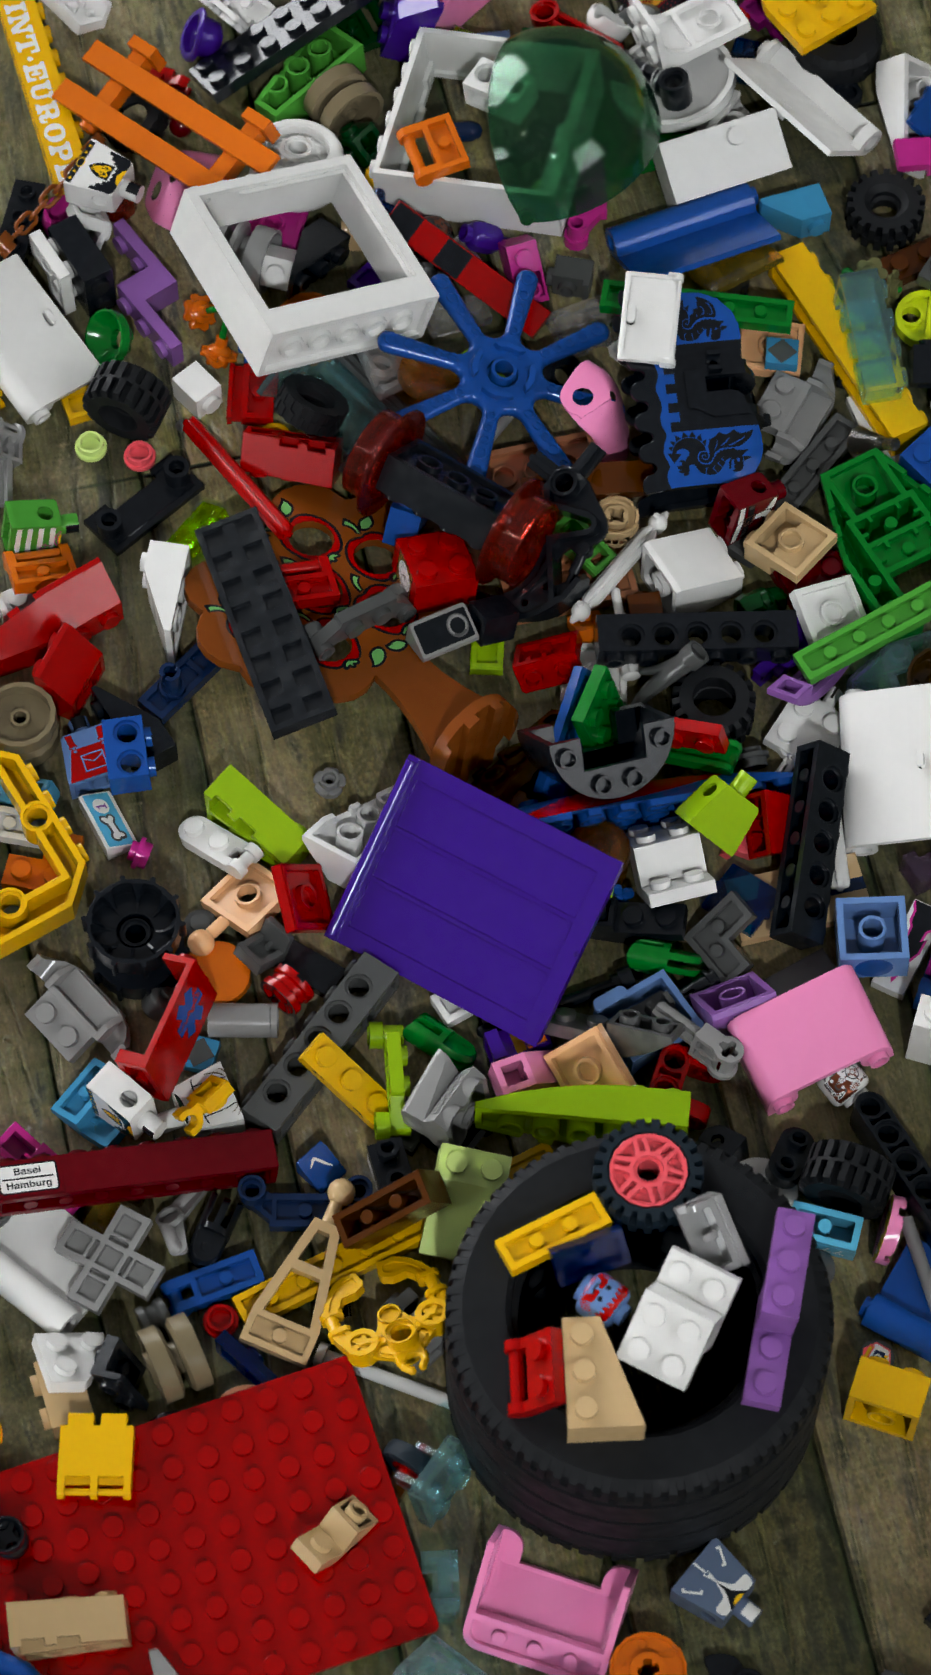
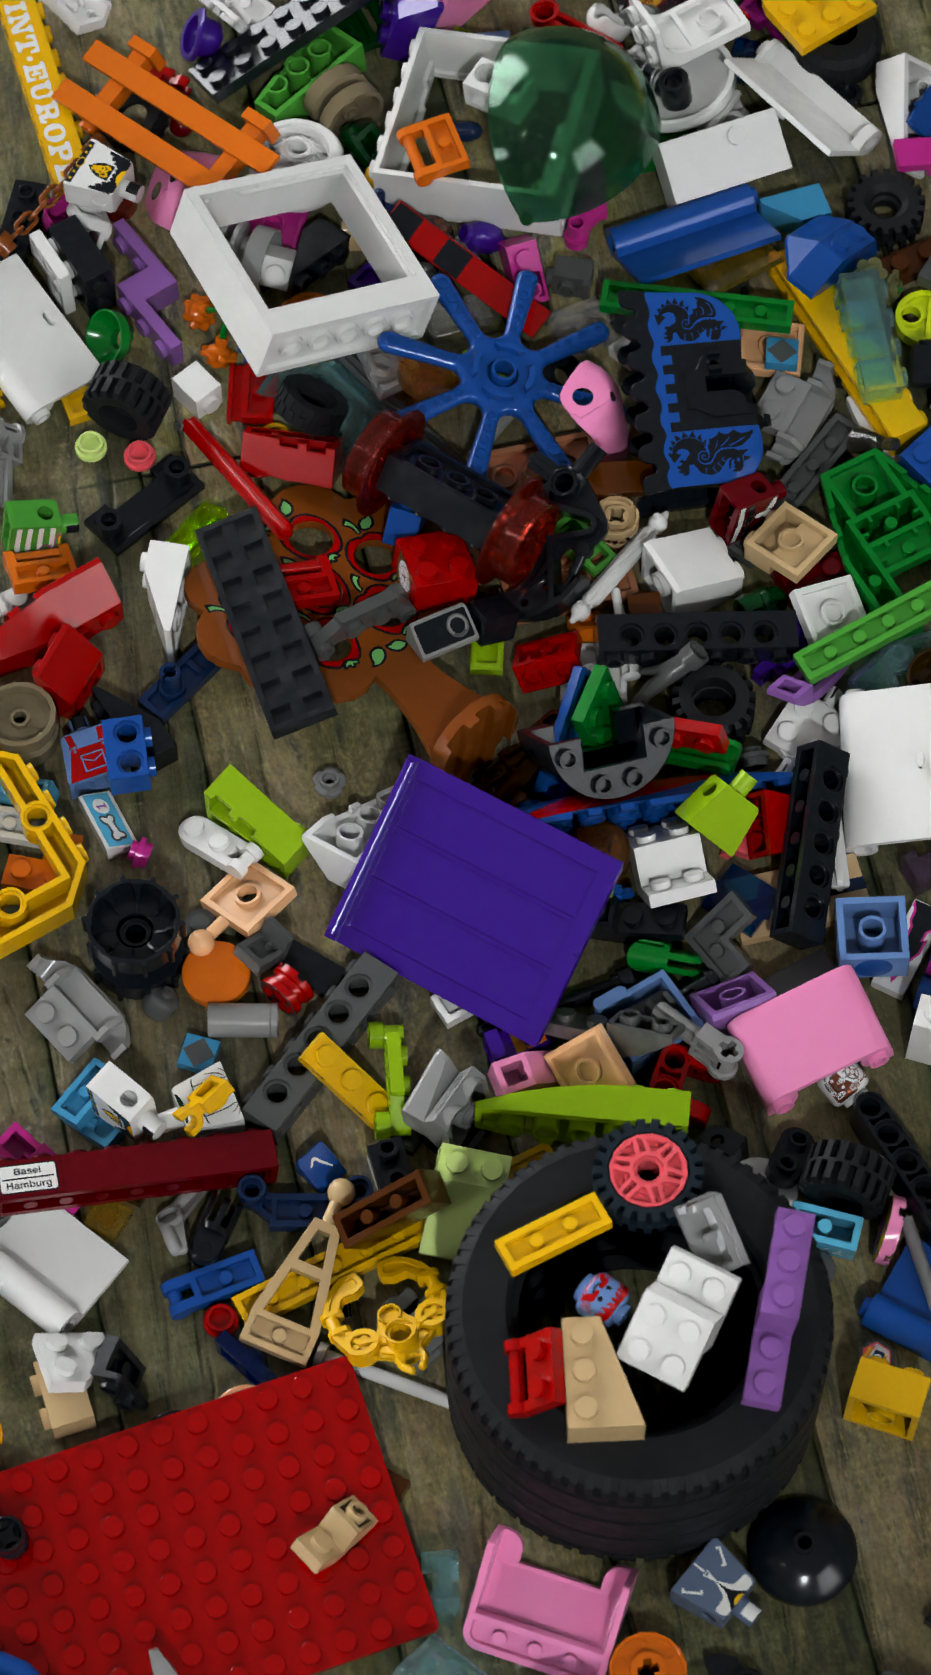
(68, 1625): tan wedge -> none
(96, 1456): yellow plate -> none
(110, 1260): light grey plate -> none
(152, 1314): dark grey wheel -> none
(169, 1360): dark tan wheel -> none
(176, 1033): red panel -> none
(302, 897): red plate -> none
(429, 1474): clear light blue plate -> none
(430, 1034): green arm -> none
(589, 1255): clear blue plate -> none
(654, 307): white door -> none
(798, 1574): none -> black dish
(824, 250): none -> blue wedge

